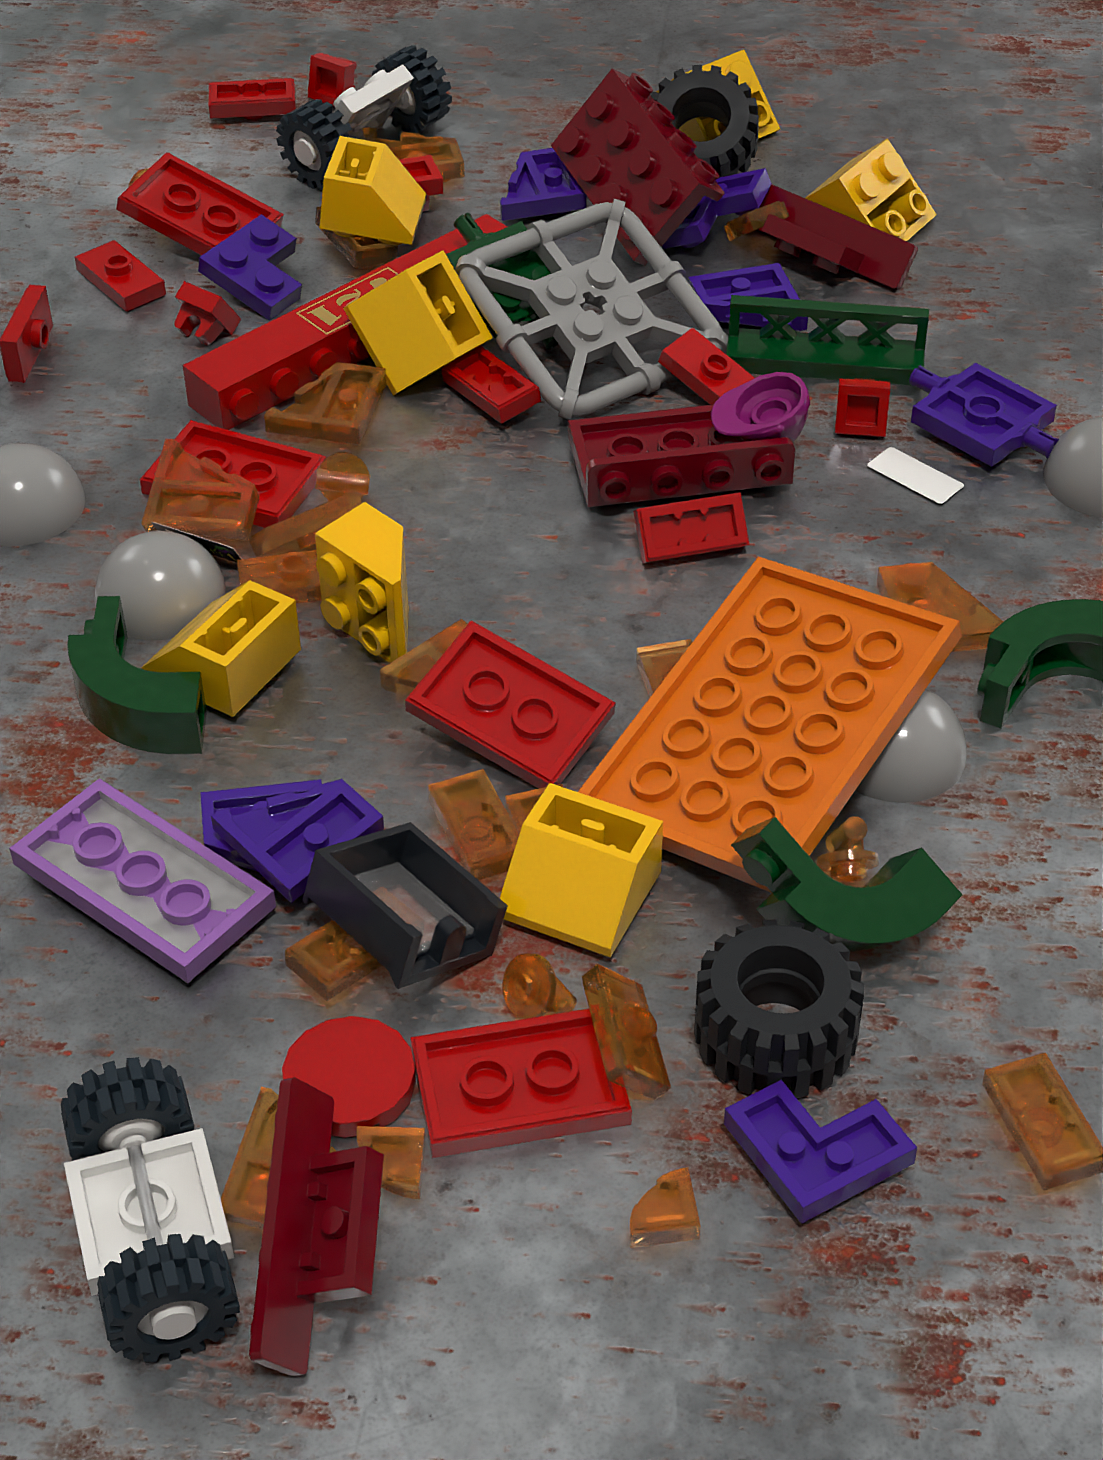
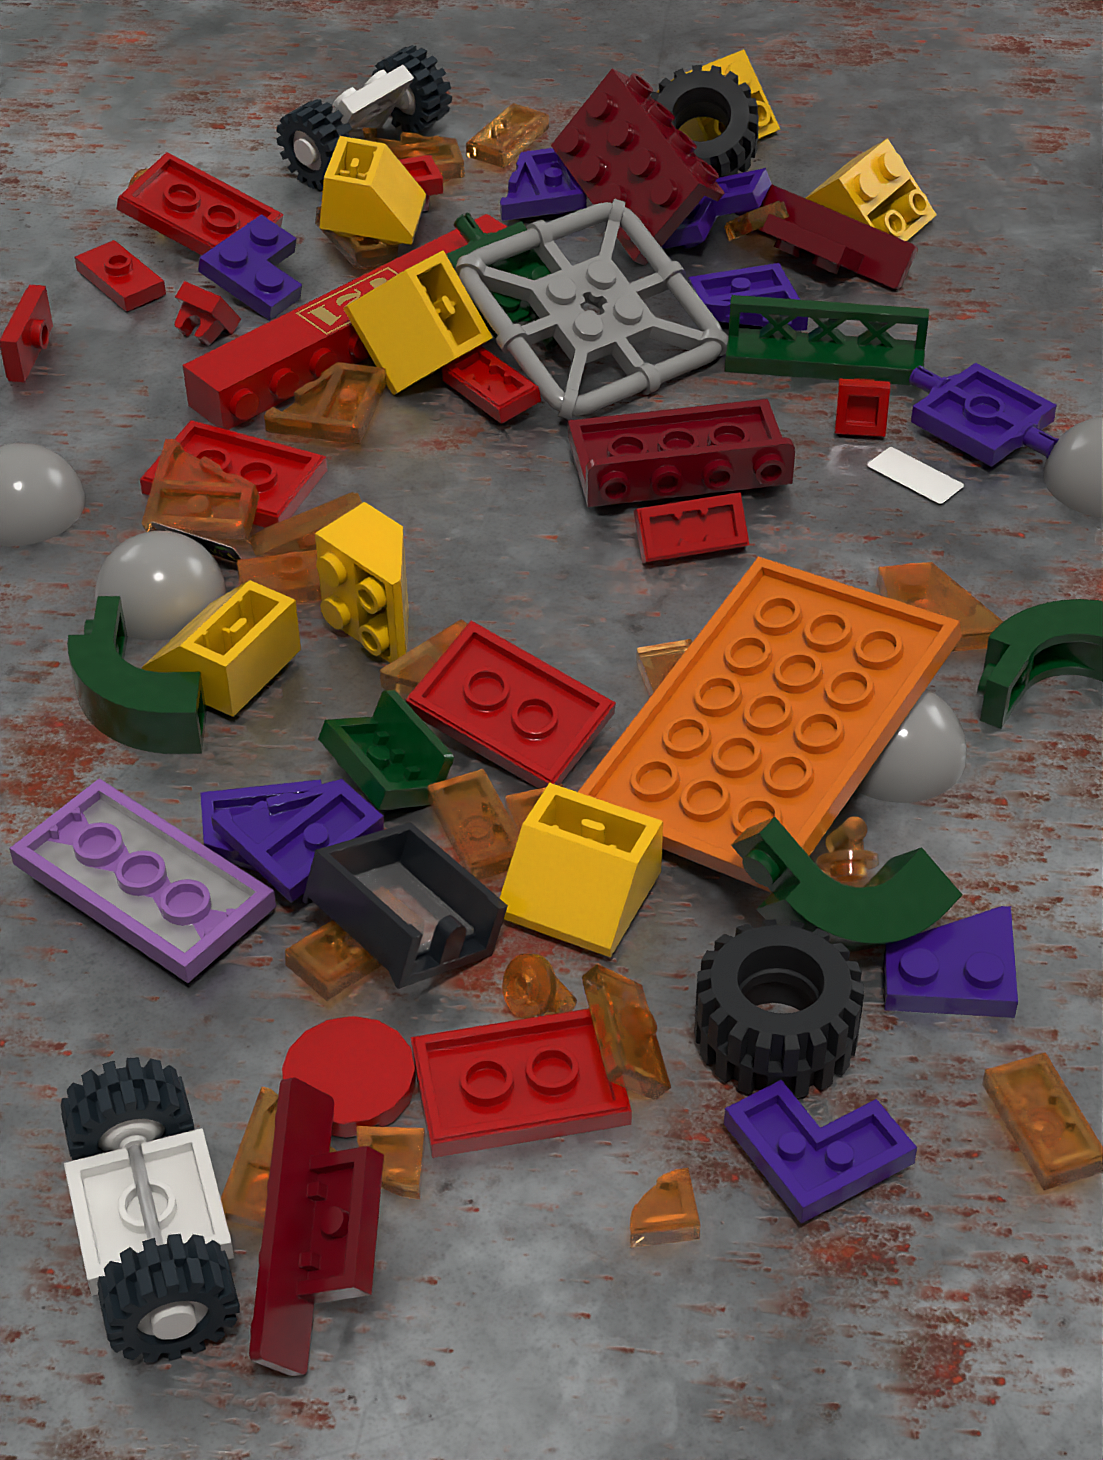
(251, 98): red plate -> none
(329, 77): red tile -> none
(341, 475): clear orange plate -> none
(389, 754): none -> dark green bracket
(507, 135): none -> clear orange plate
(703, 366): red plate -> none
(763, 408): magenta hat -> none
(955, 968): none -> dark purple wing

